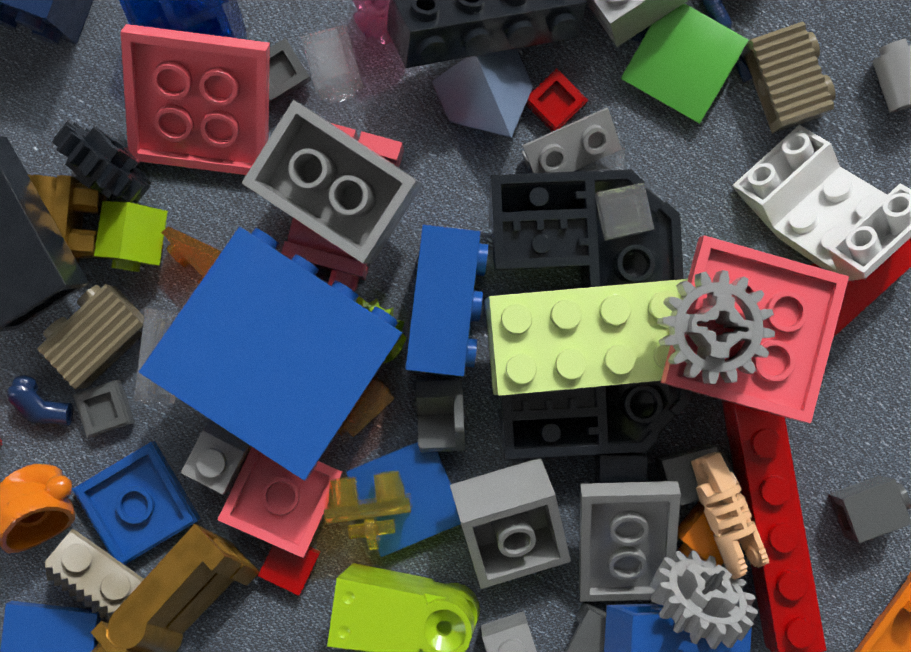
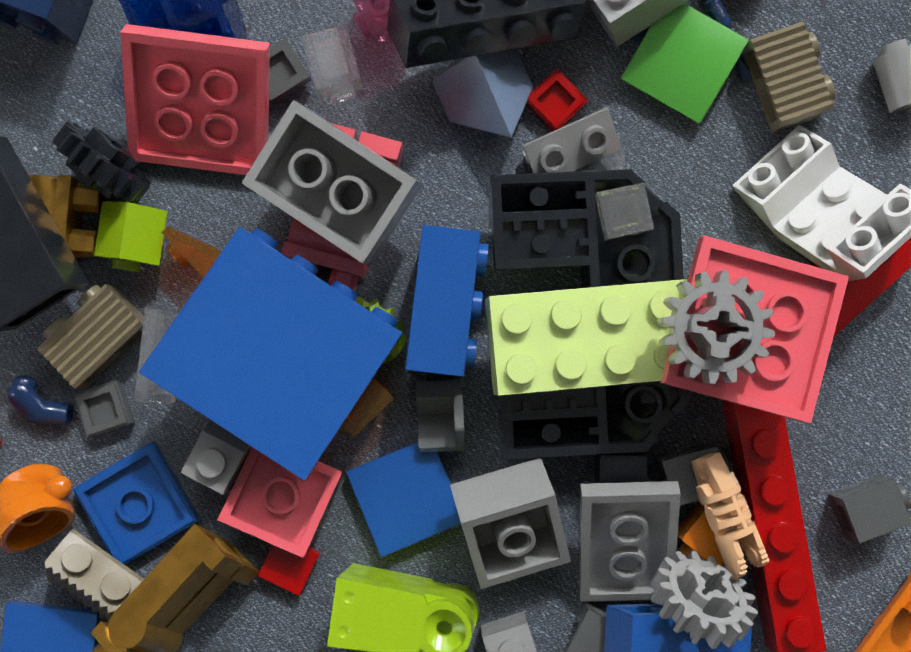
(389, 501): clear yellow hips -> none

